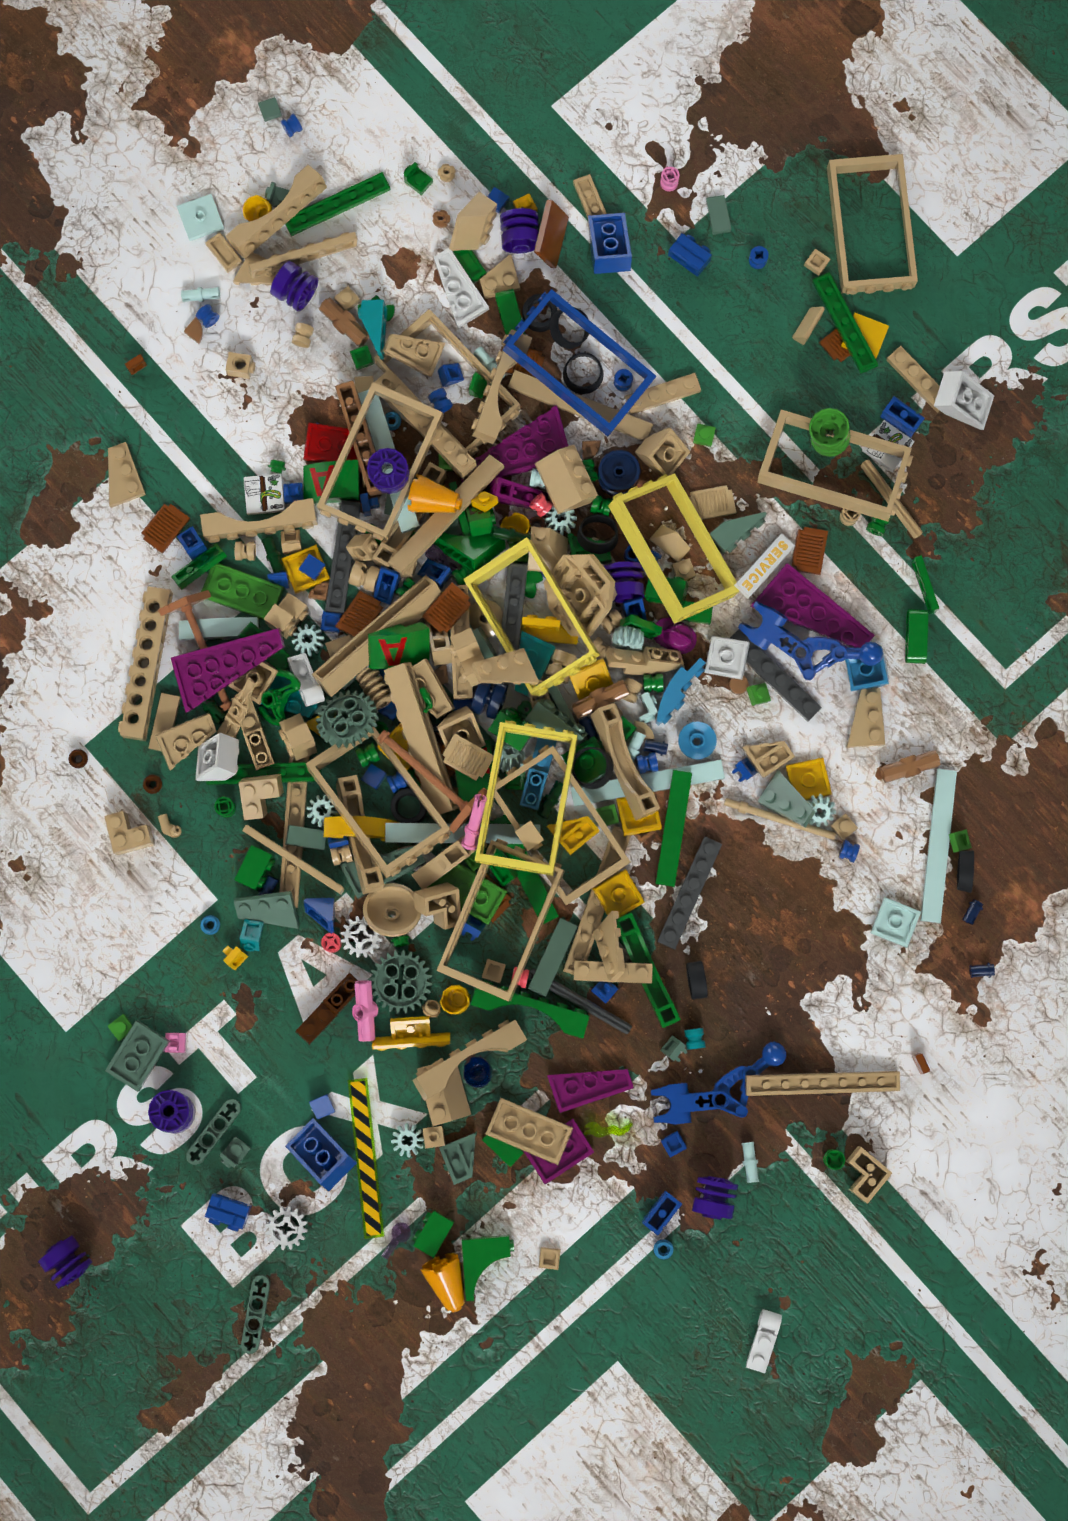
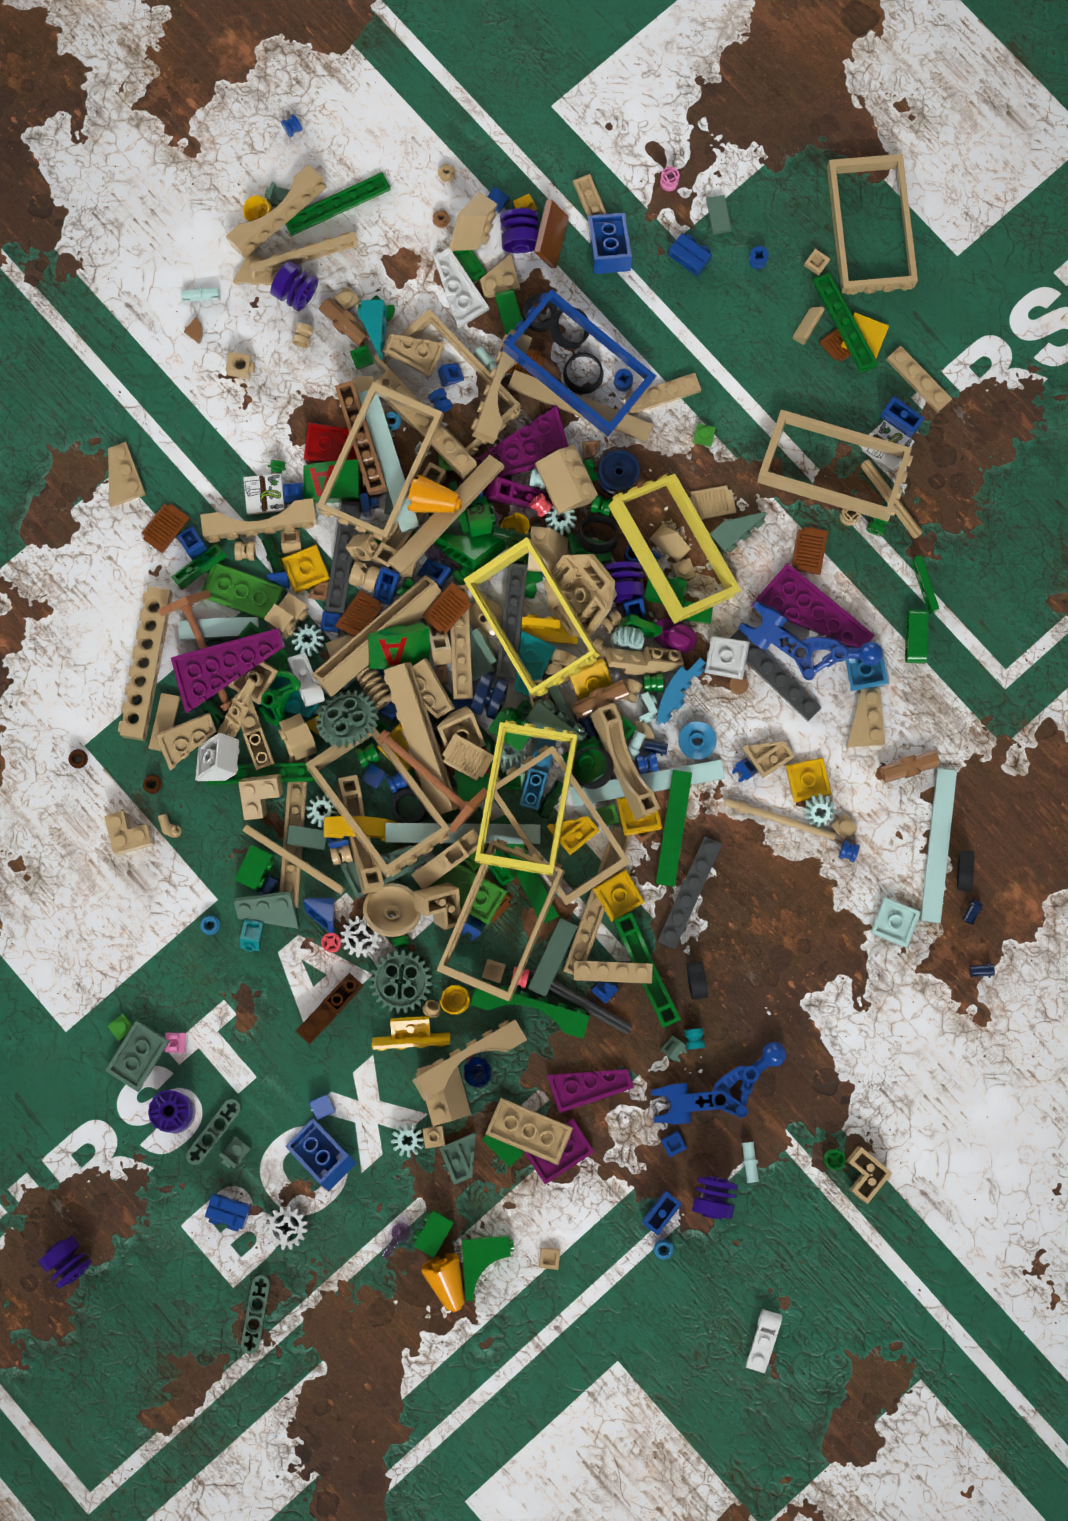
(135, 364): dark orange tile -> none
(200, 217): light aqua plate -> none
(207, 316): blue wheel -> none
(223, 252): tan tile -> none
(225, 807): green wheel -> none
(235, 957): yellow tile -> none
(269, 109): sand green tile -> none
(312, 567): blue tile -> none
(365, 1010): bright pink piece -> none
(366, 1158): tile -> none
(383, 460): dark purple wheel -> none
(417, 178): green bracket -> none
(426, 696): green piece -> none
(467, 651): tan brick -> none
(472, 829): bright pink pin -> none
(477, 386): green slope -> none
(484, 501): yellow plate -> none
(508, 667): tan wing -> none
(529, 836): tan brick -> none
(598, 1131): clear neon green hair -> none
(608, 944): tan wing -> none
(663, 452): tan slope -> none
(758, 694): bright green plate -> none
(764, 565): white tile -> none
(786, 800): sand green wing -> none
(822, 1083): tan tile -> none
(829, 422): bright green wheel -> none
(921, 1063): dark orange tile -> none
(960, 841): bright green plate -> none
(964, 399): white slope -> none

